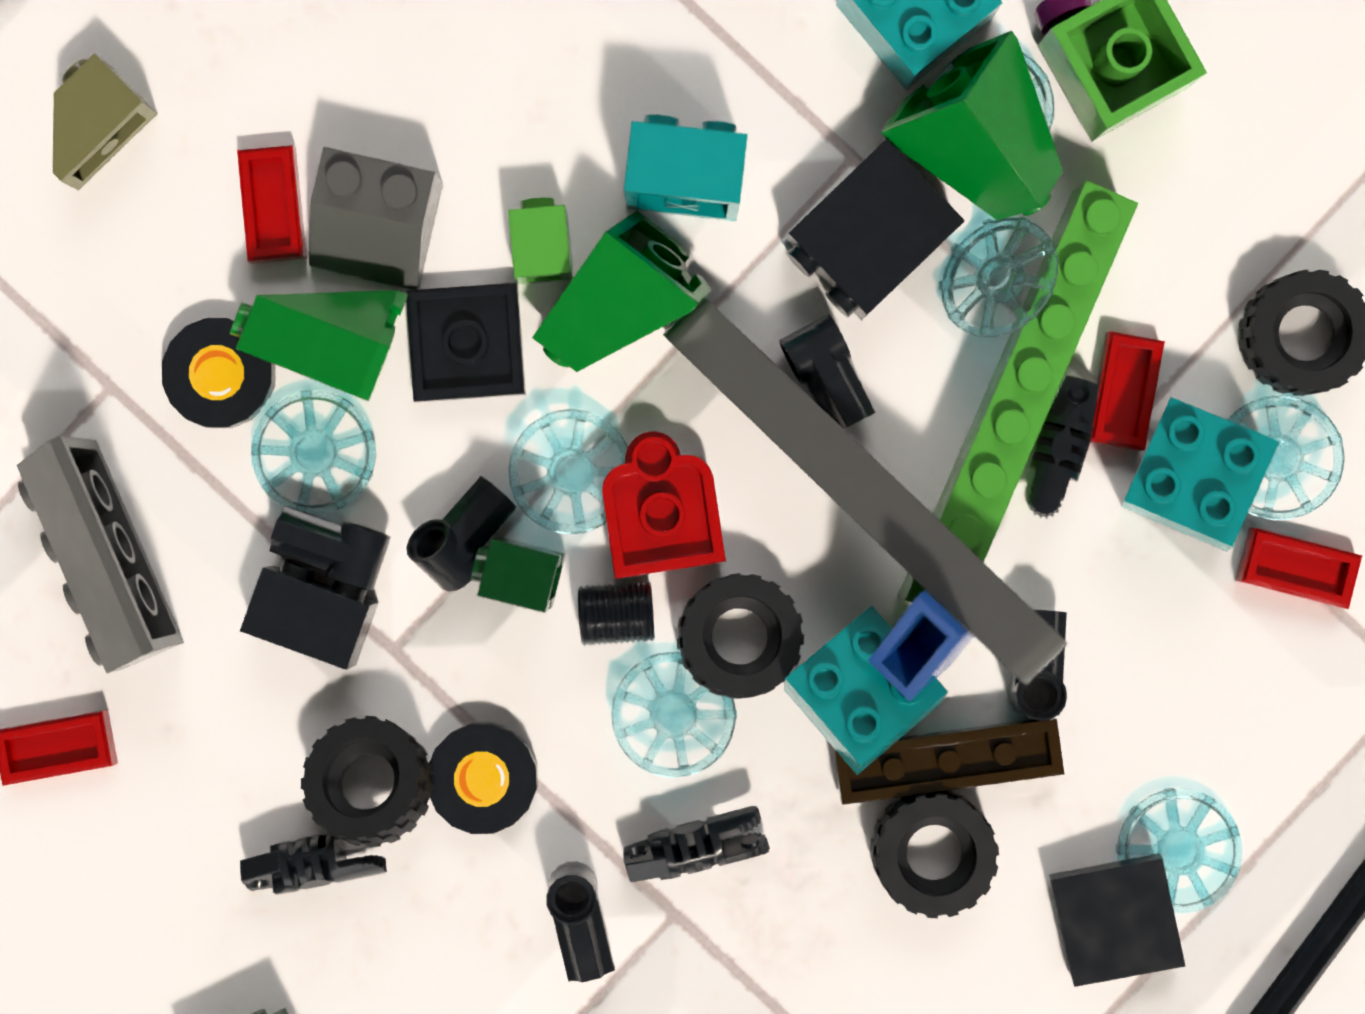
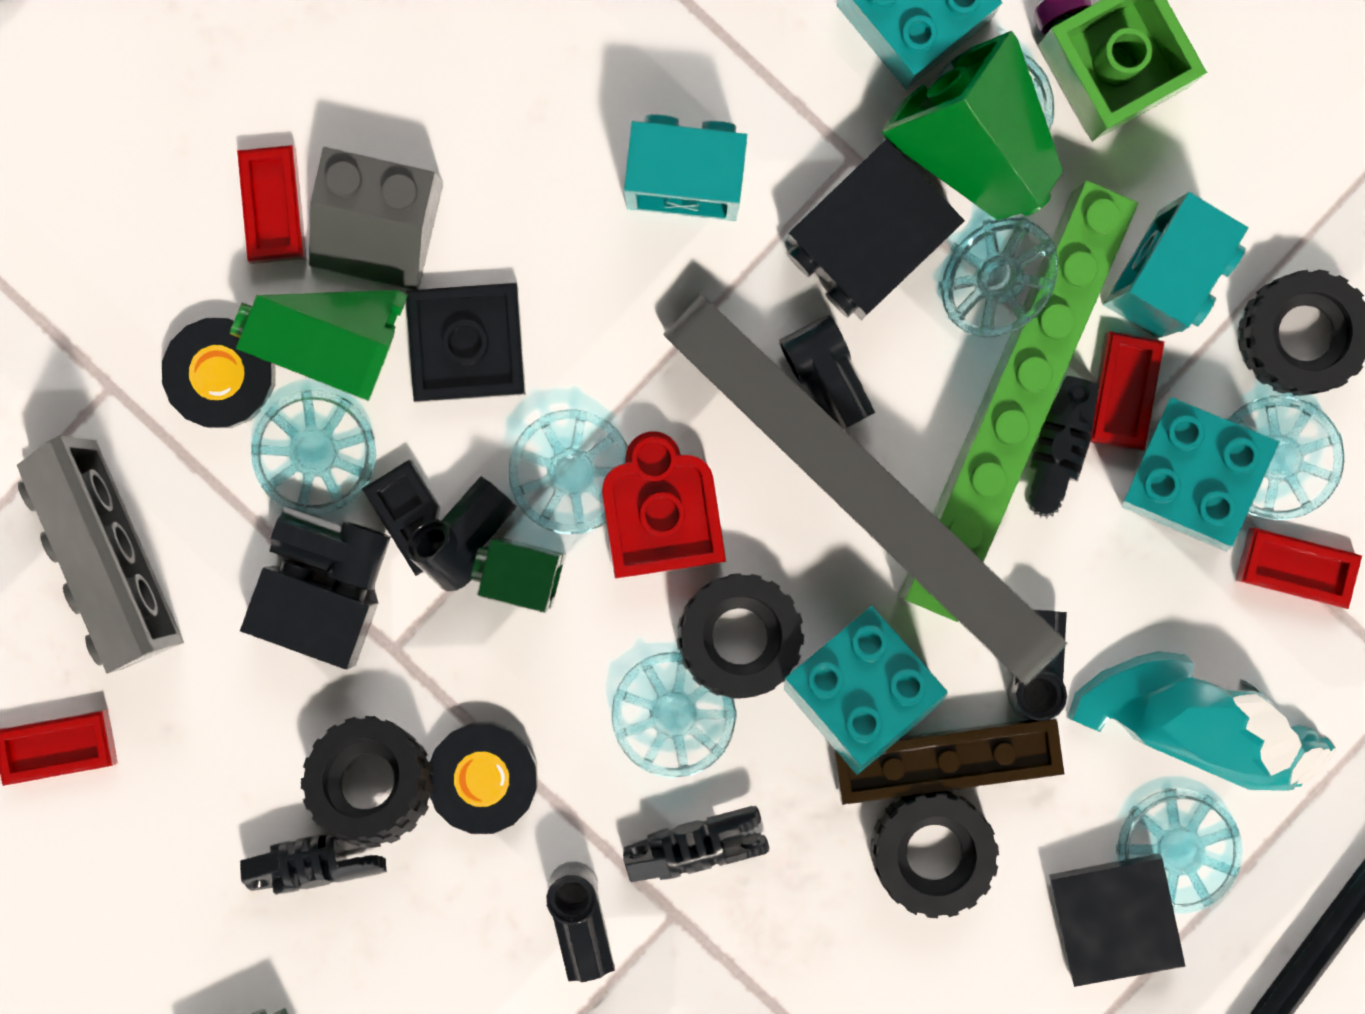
(93, 119): olive slope -> none
(403, 504): none -> black tile
(540, 242): bright green brick -> none
(616, 613): black piece -> none
(620, 294): green slope -> none
(920, 646): blue slope -> none
(1177, 267): none -> teal brick
(1202, 724): none -> teal animal

